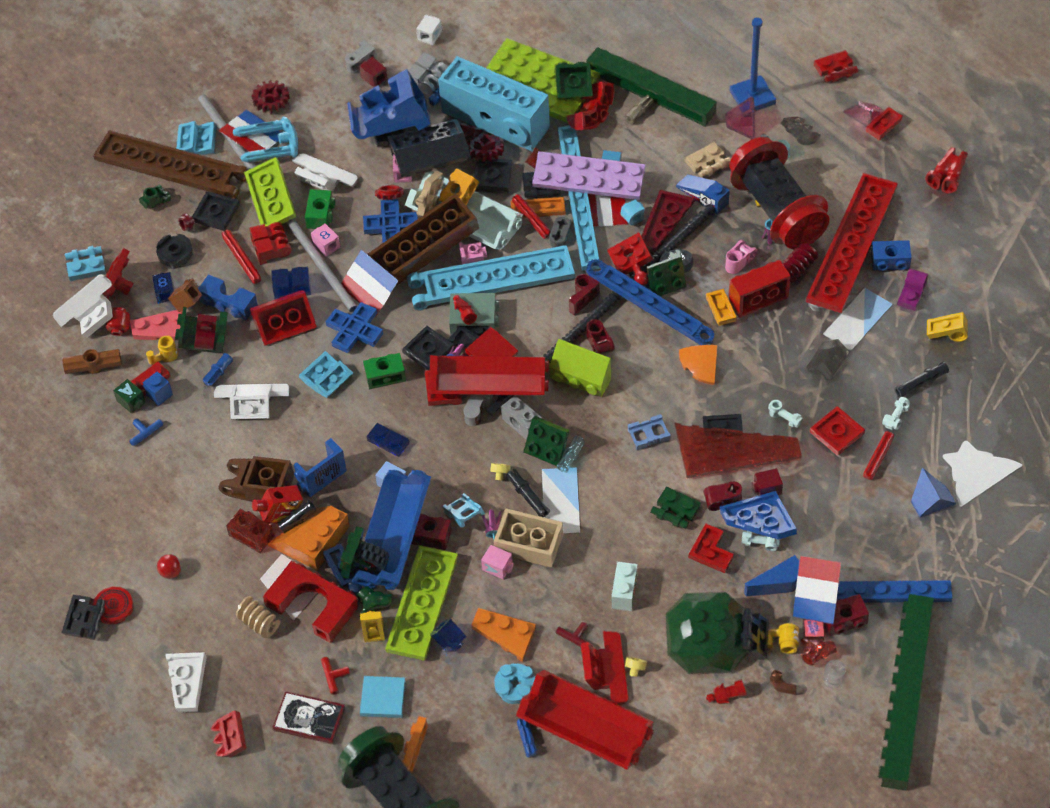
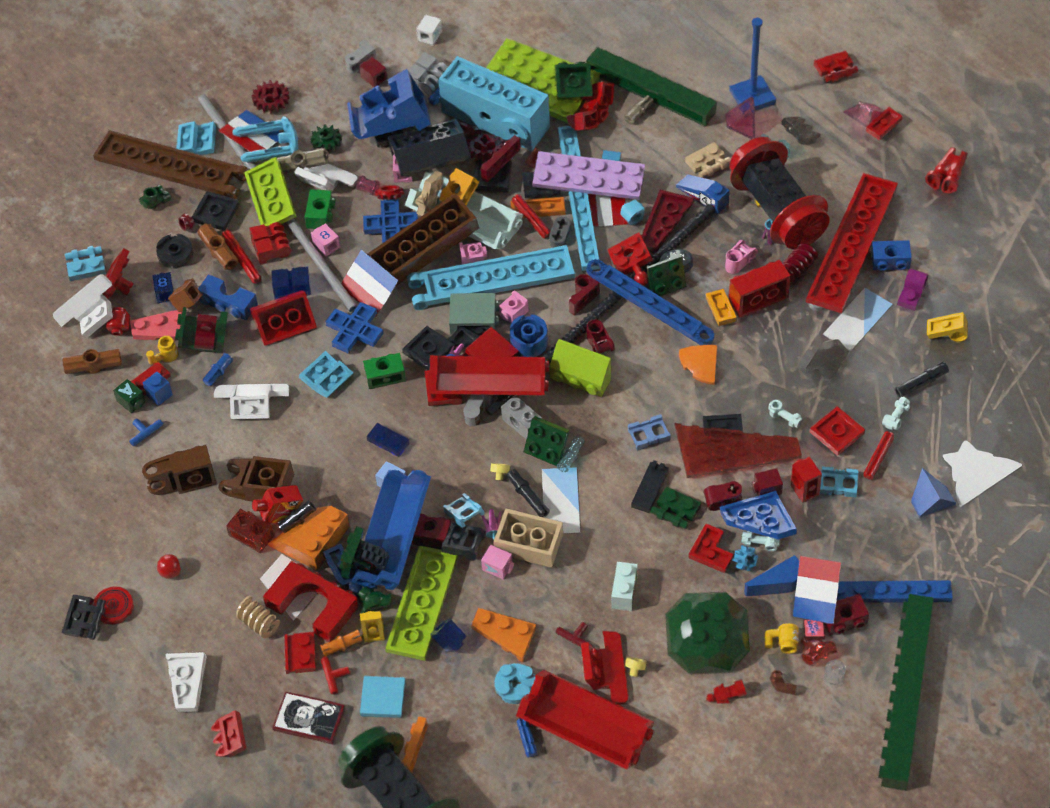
(181, 471): none -> reddish brown brick
(217, 247): none -> dark orange piece
(300, 652): none -> red plate
(303, 159): none -> dark tan piece
(323, 472): blue panel -> none
(326, 138): none -> dark green gear
(341, 643): none -> orange pin
(367, 185): none -> clear pink bush
(457, 539): none -> black plate
(467, 314): red piece -> none
(500, 158): none -> dark red plate
(513, 307): none -> bright pink brick
(529, 335): none -> blue brick
(650, 486): none -> black hinge
(745, 558): none -> dark azure gear
(755, 633): black plate -> none
(806, 479): none -> red brick
(839, 477): none -> medium azure piece

